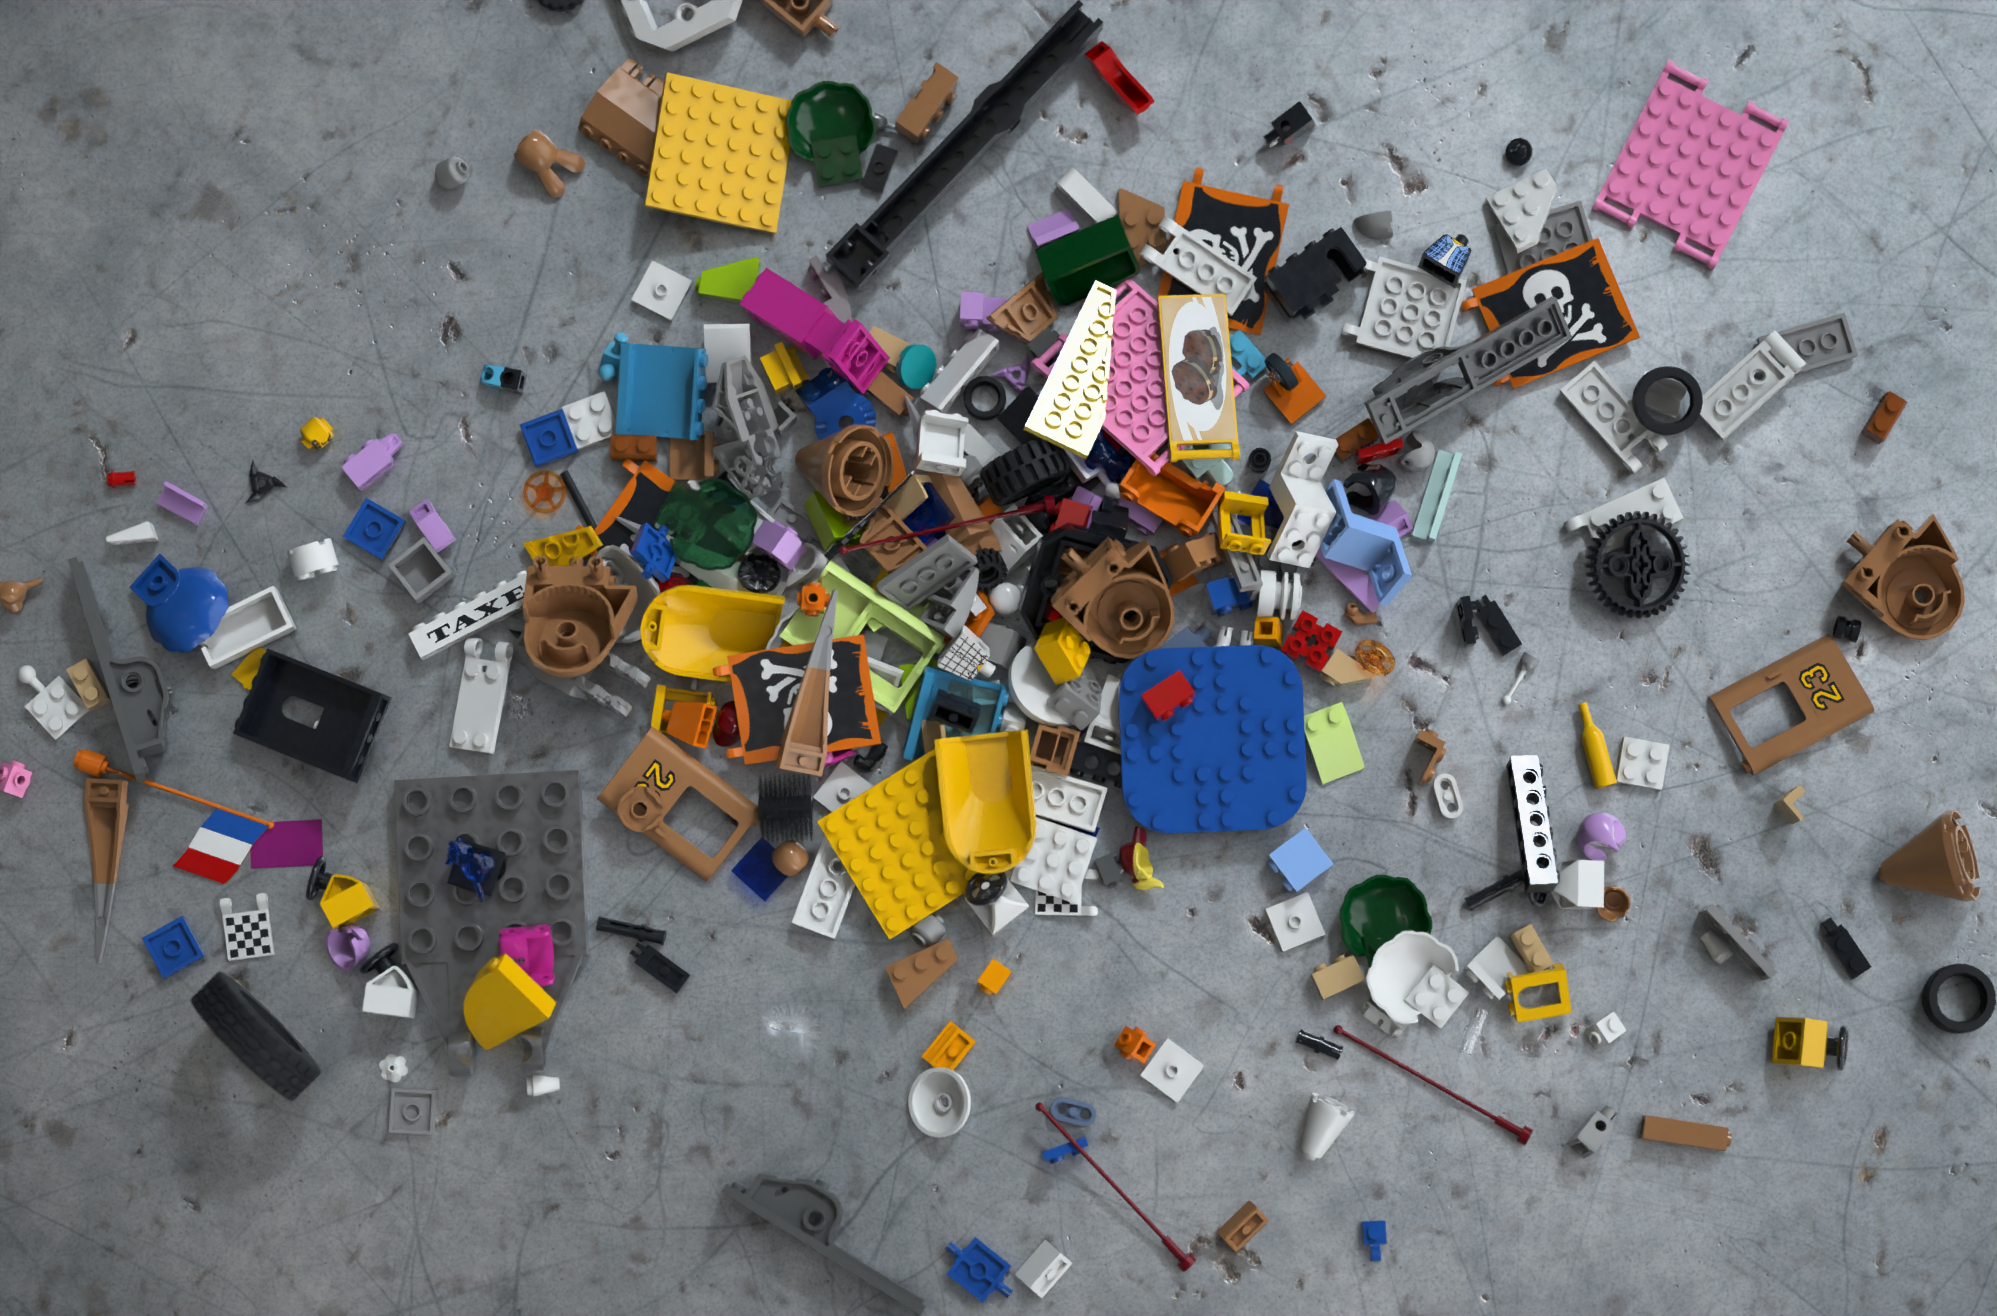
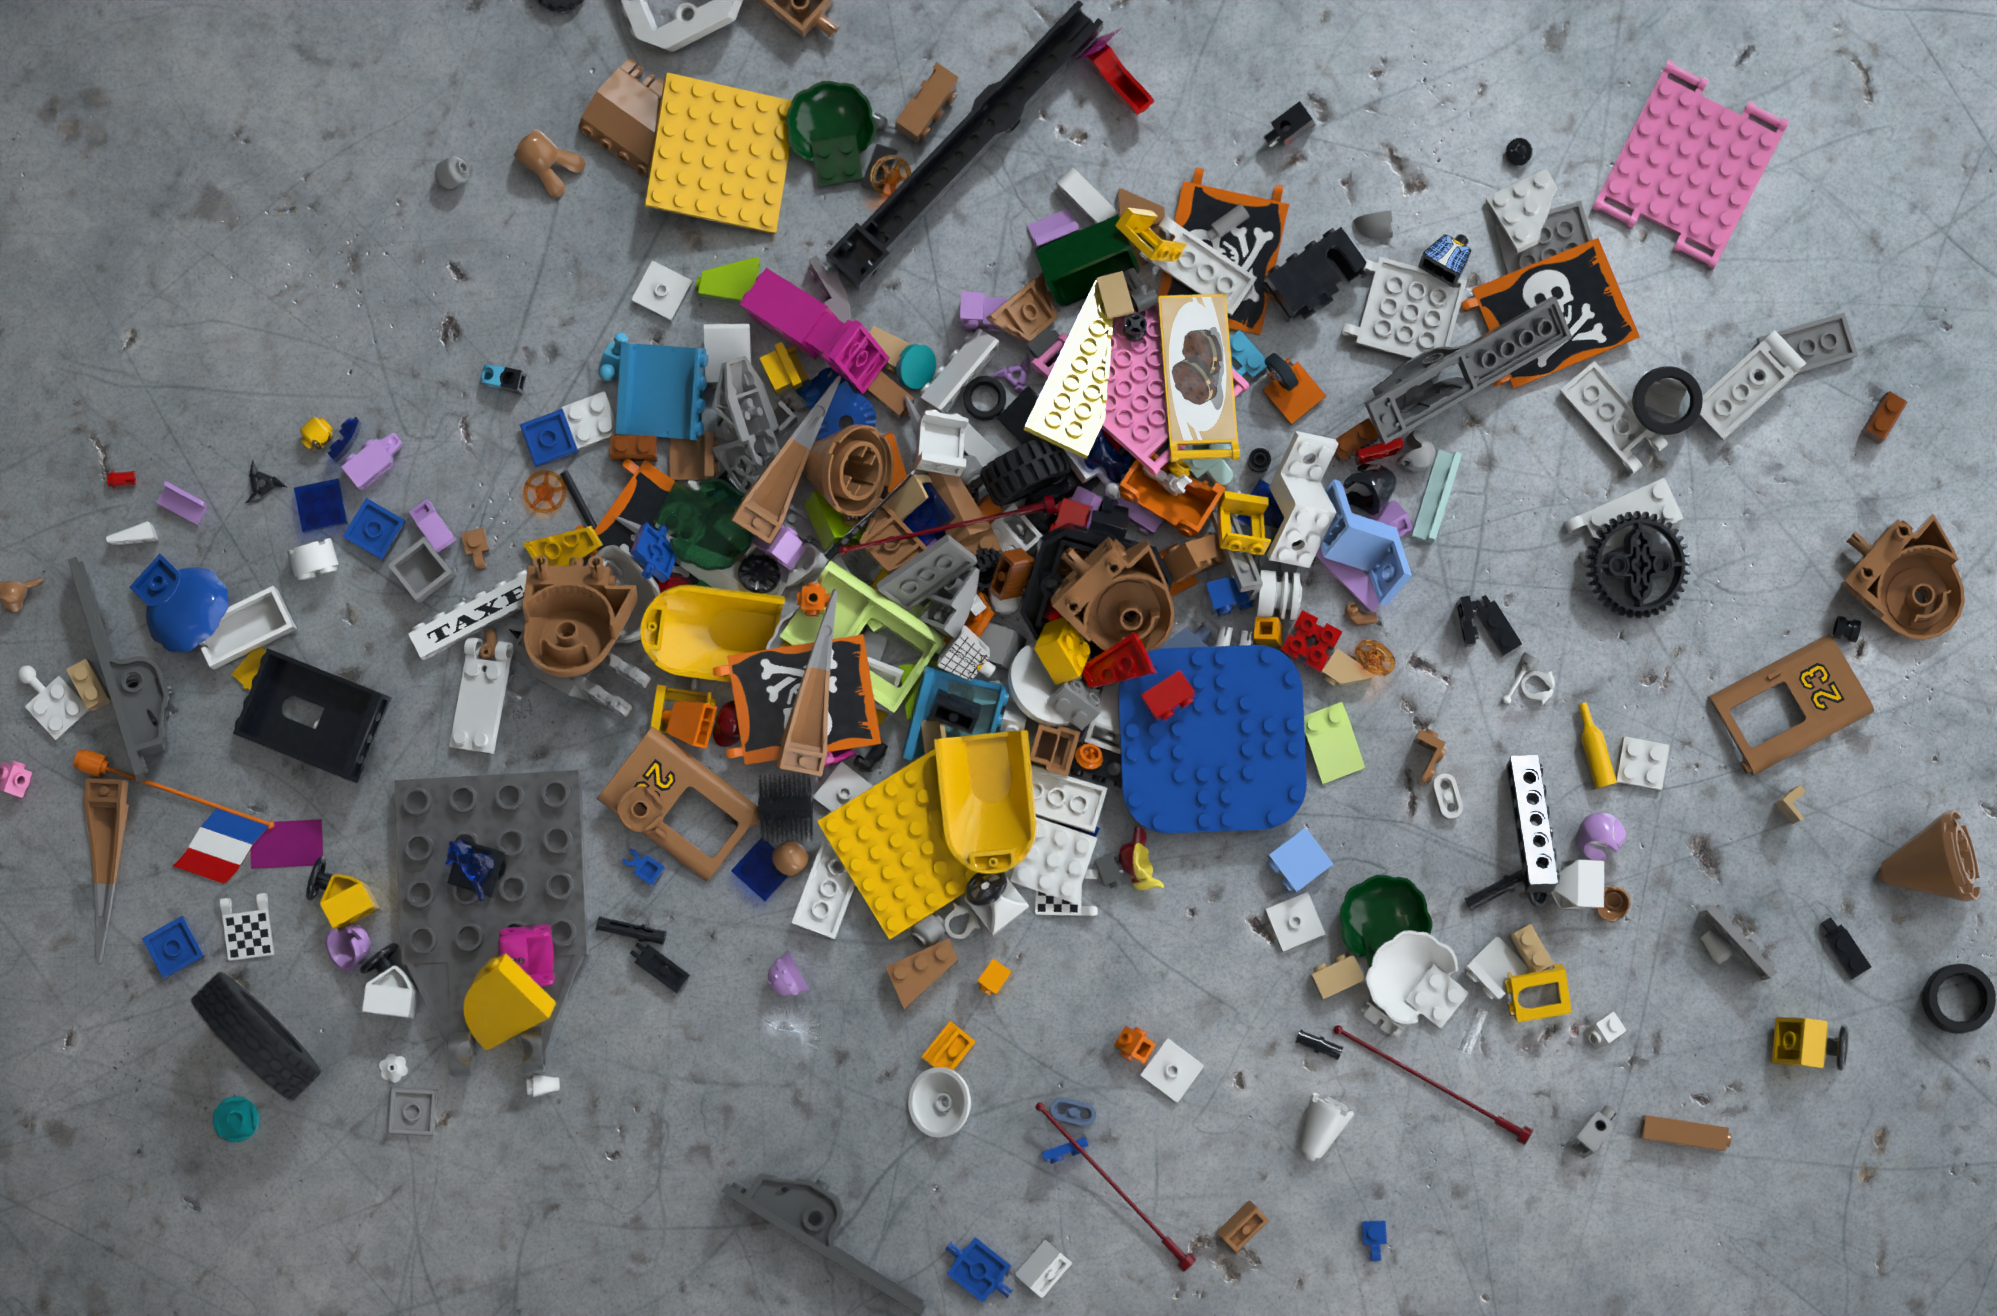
(235, 1119): none -> teal tile
(320, 505): none -> clear blue plate
(349, 431): none -> clear blue slope
(476, 544): none -> medium nougat plate
(488, 648): none -> medium nougat arm
(646, 868): none -> blue plate
(769, 498): none -> medium nougat plate
(785, 977): none -> lavender helmet
(890, 175): none -> clear orange wheel
(971, 925): none -> white piece
(1011, 574): none -> dark orange brick
(1089, 756): none -> orange hat
(1098, 44): none -> dark pink sticker
(1115, 295): none -> tan panel
(1119, 663): none -> red wing
(1134, 321): none -> black wheel
(1140, 221): none -> yellow panel
(1141, 295): none -> dark grey axle
(1170, 483): none -> white piece
(1179, 468): none -> yellow plate
(1228, 222): none -> light grey cylinder
(1541, 696): none -> white piece

